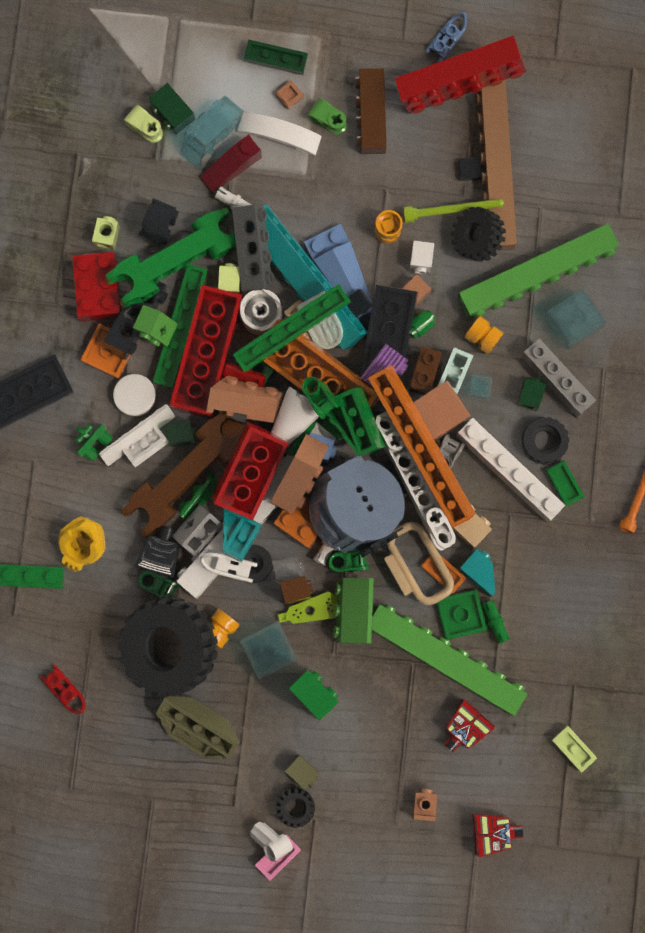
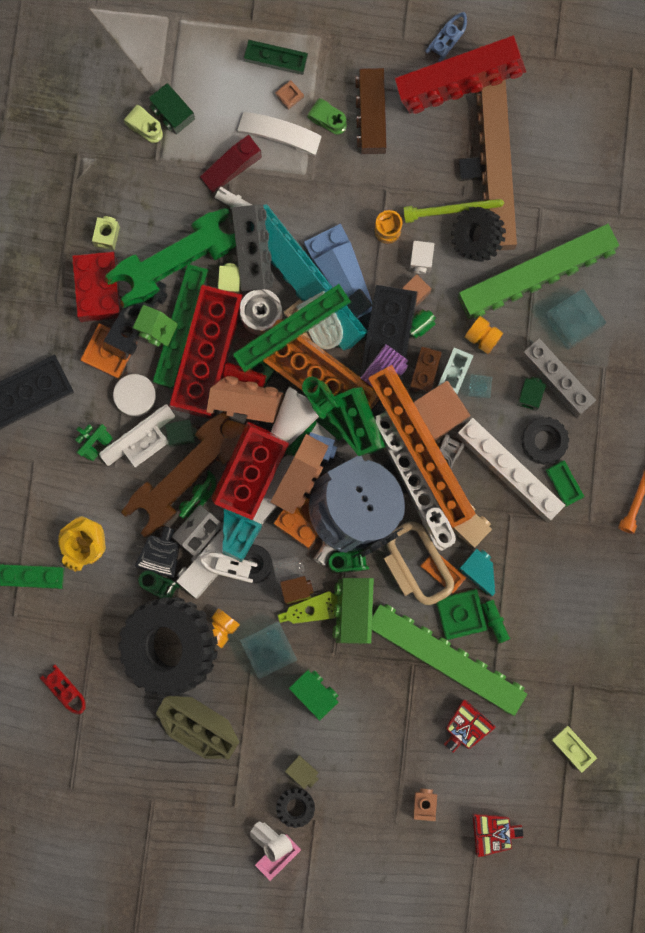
(157, 222): black brick -> none
(209, 130): clear light blue wedge -> none

